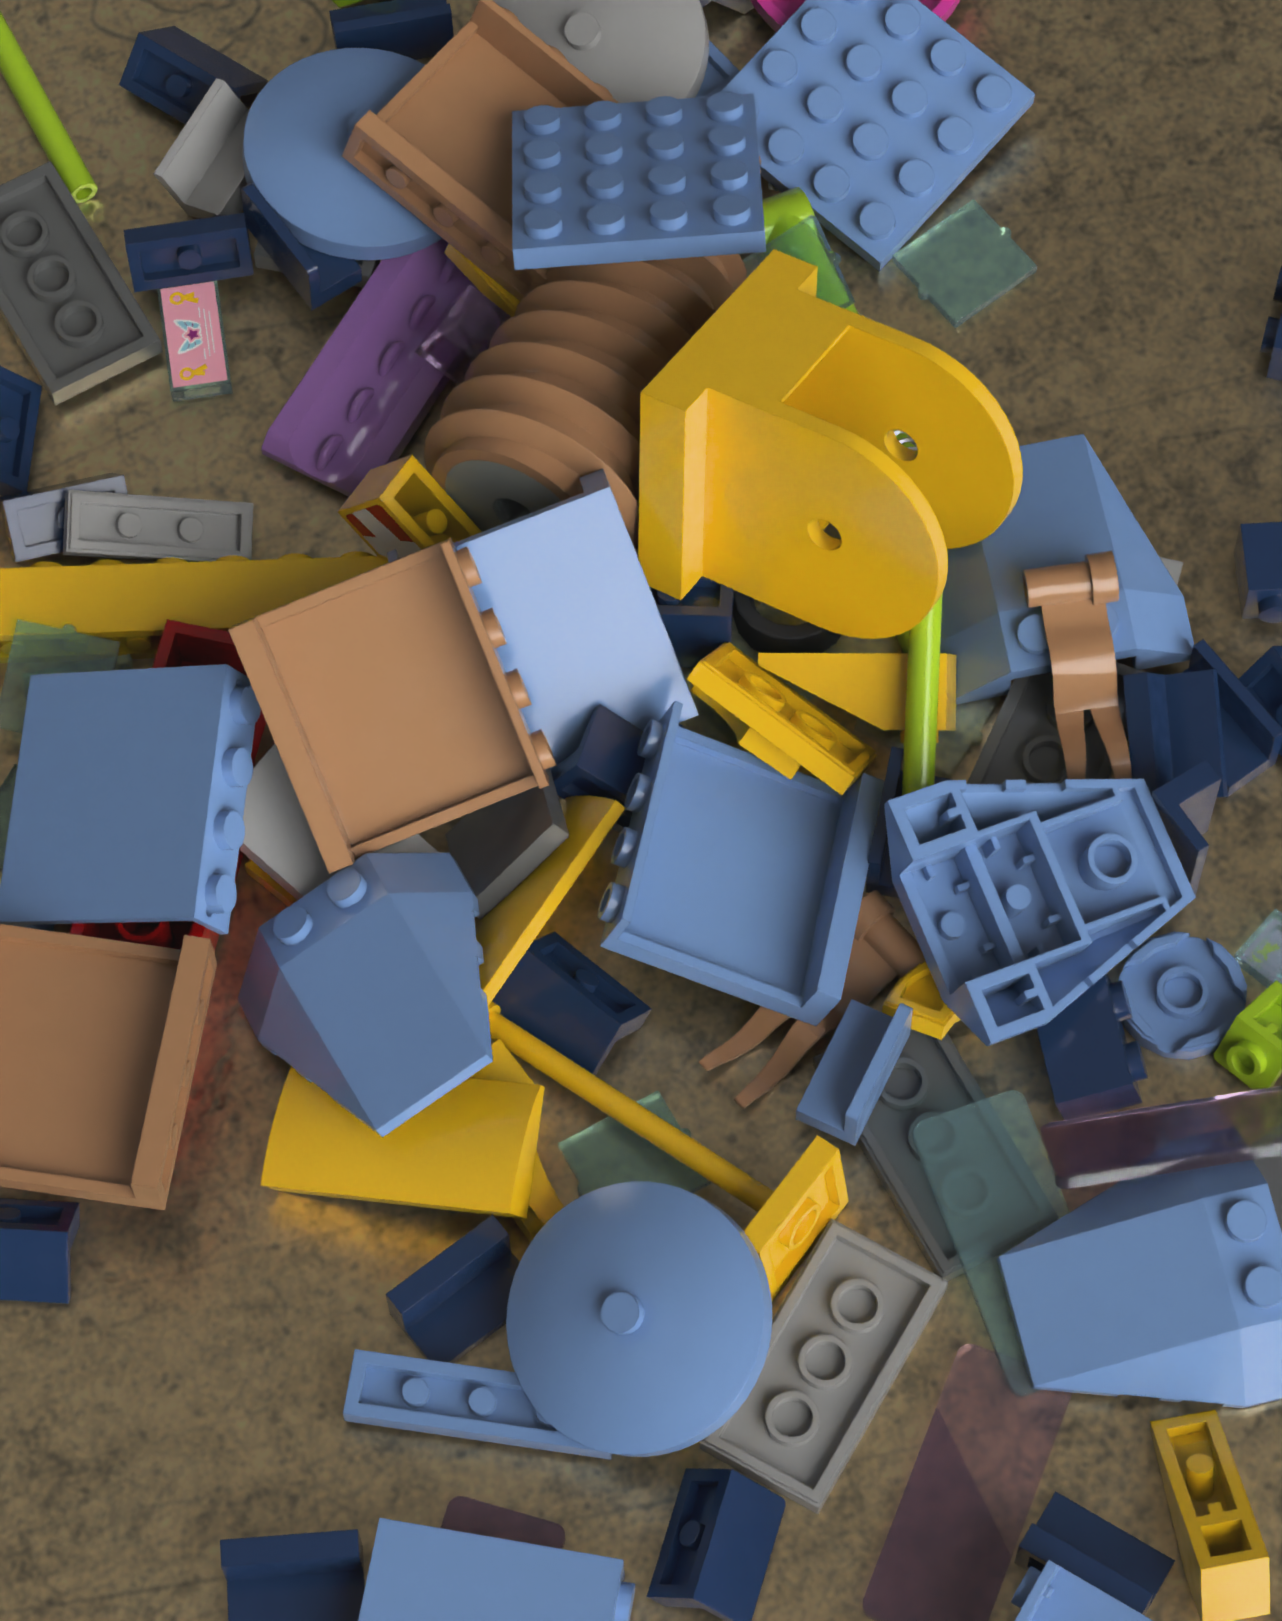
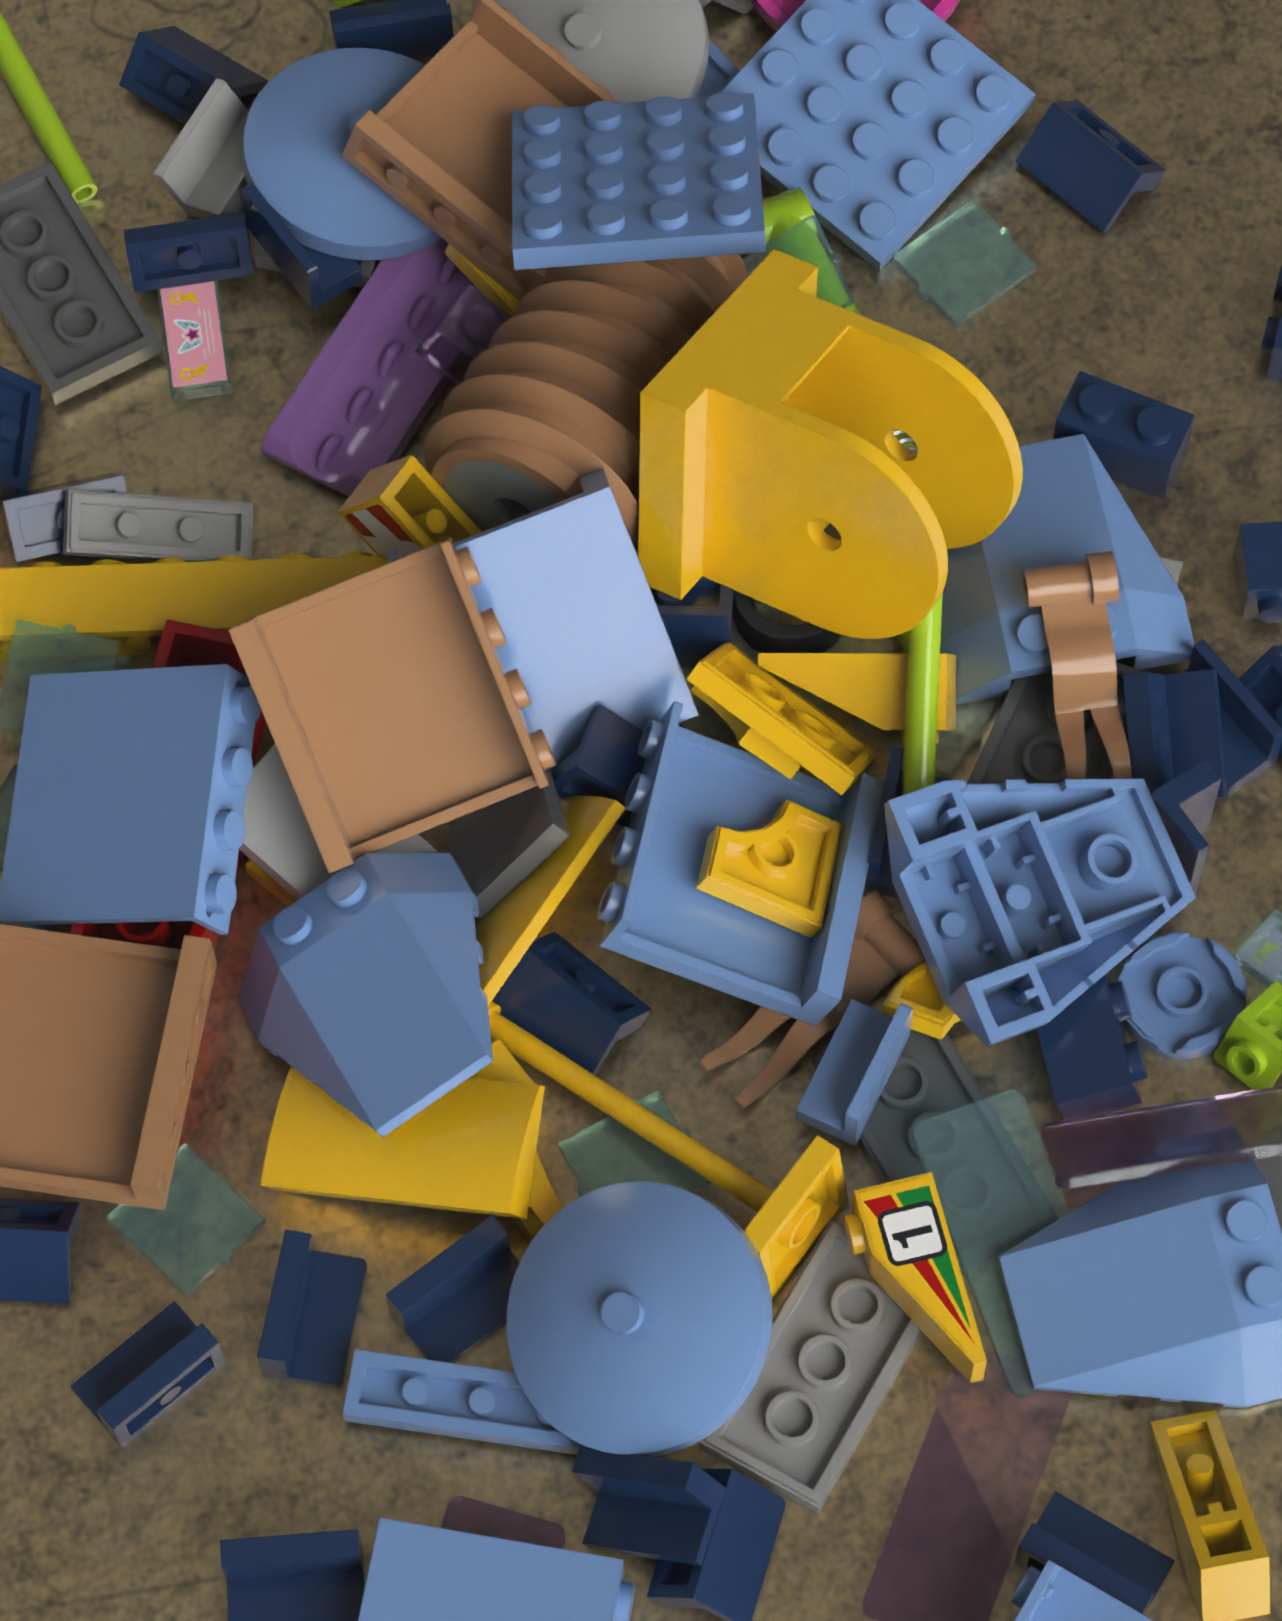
(149, 1373): none -> dark blue panel
(197, 1230): none -> clear light blue piece
(311, 1313): none -> dark blue panel
(649, 1505): none -> dark blue panel
(776, 869): none -> yellow tile
(915, 1262): none -> yellow slope
(1087, 162): none -> dark blue panel
(1131, 434): none -> dark blue brick

